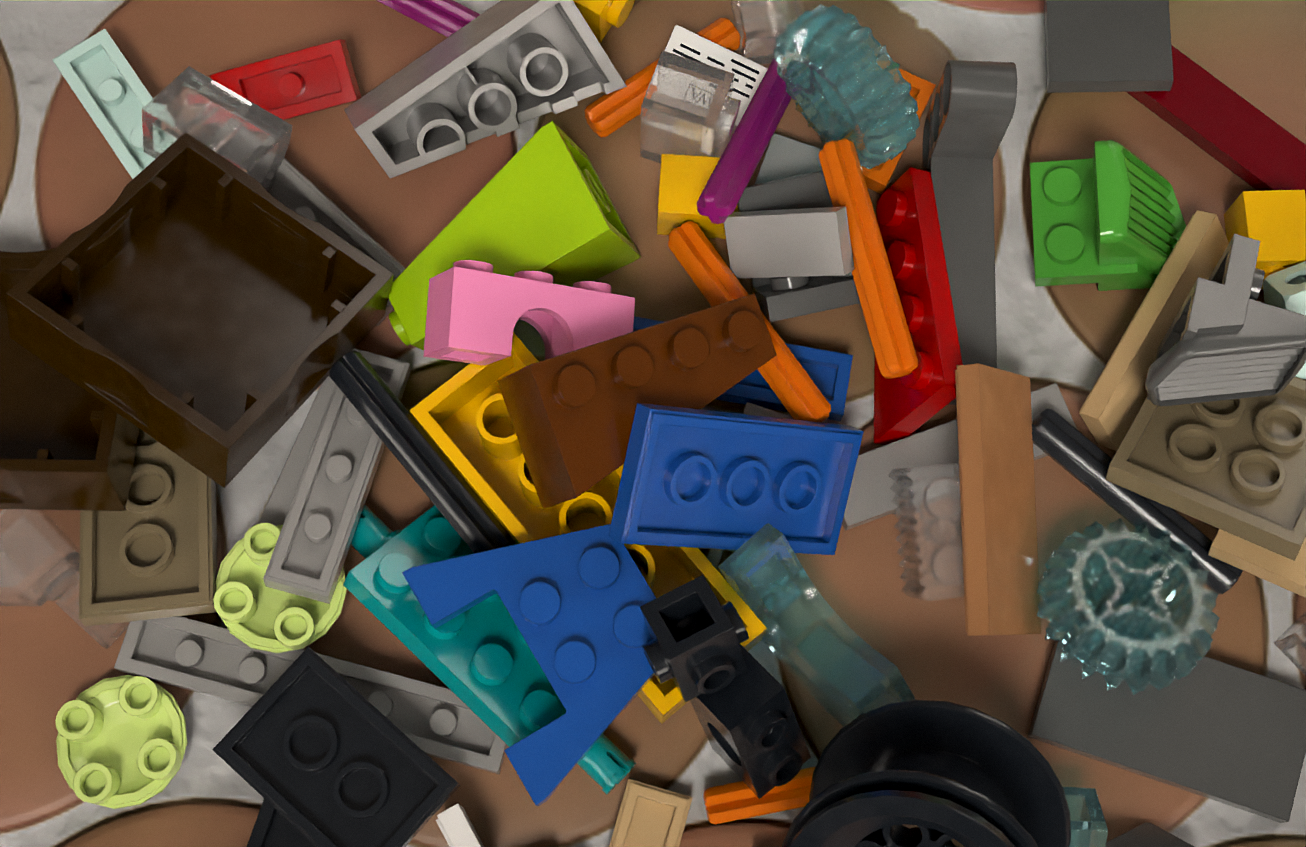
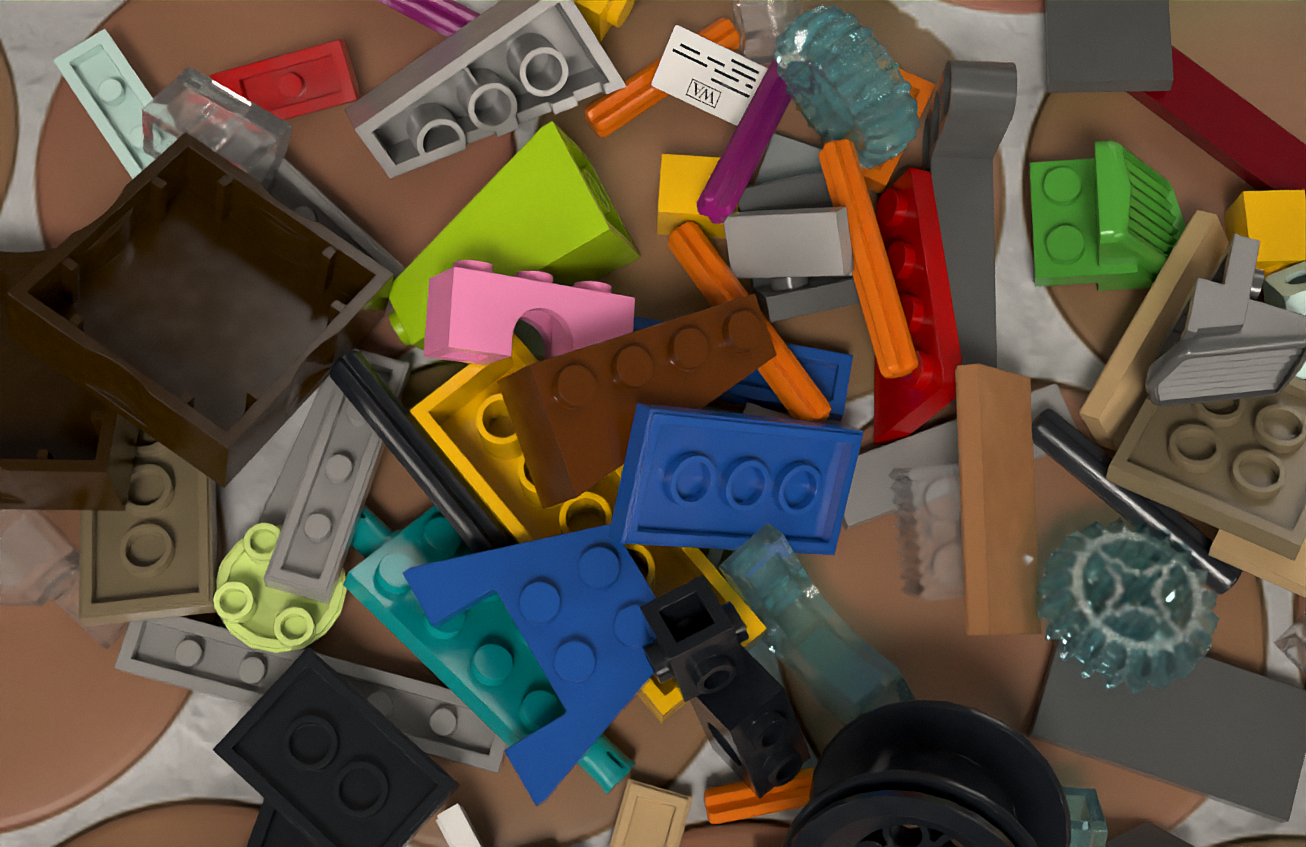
(120, 741): yellowish green dish -> none
(687, 109): clear brick -> none

